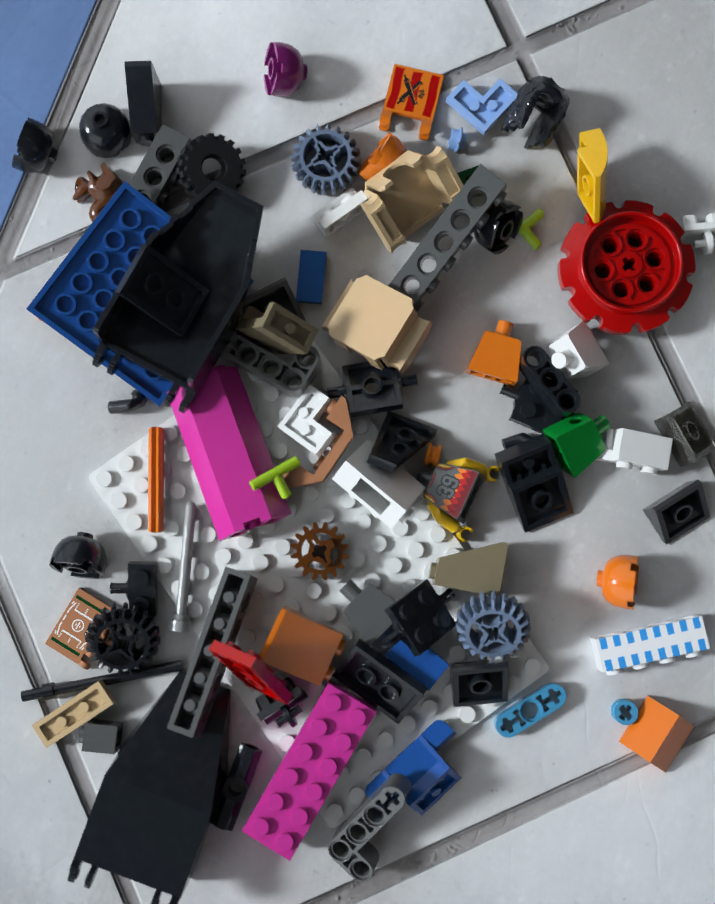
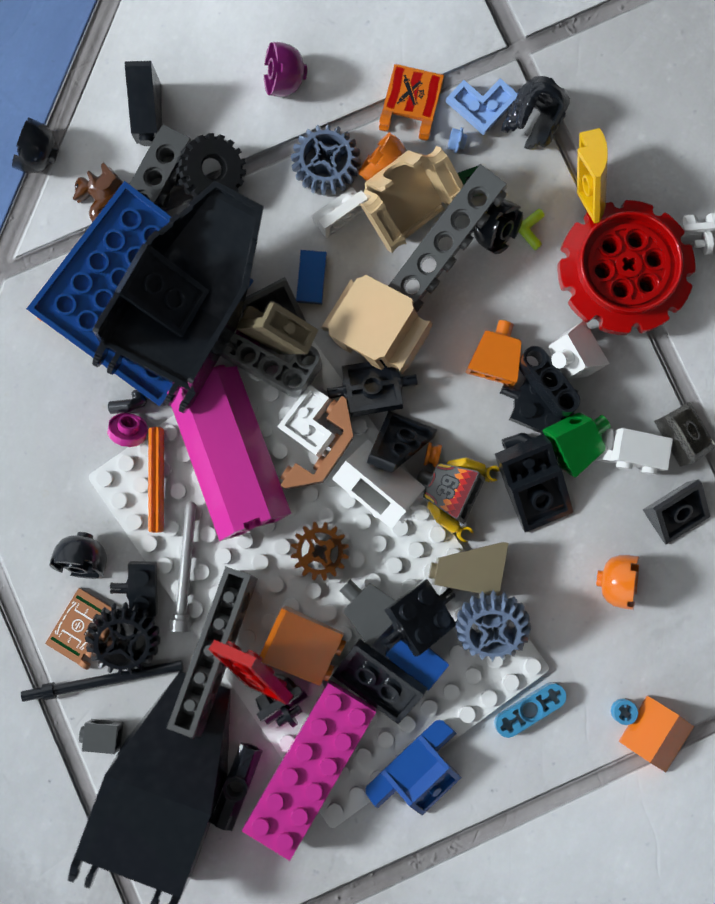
(74, 713): tan plate -> none
(105, 130): black cylinder -> none
(127, 429): none -> dark pink plate
(275, 475): lime piece -> none
(357, 846): dark grey beam -> none
(479, 682): black slope -> none
(650, 643): white brick -> none

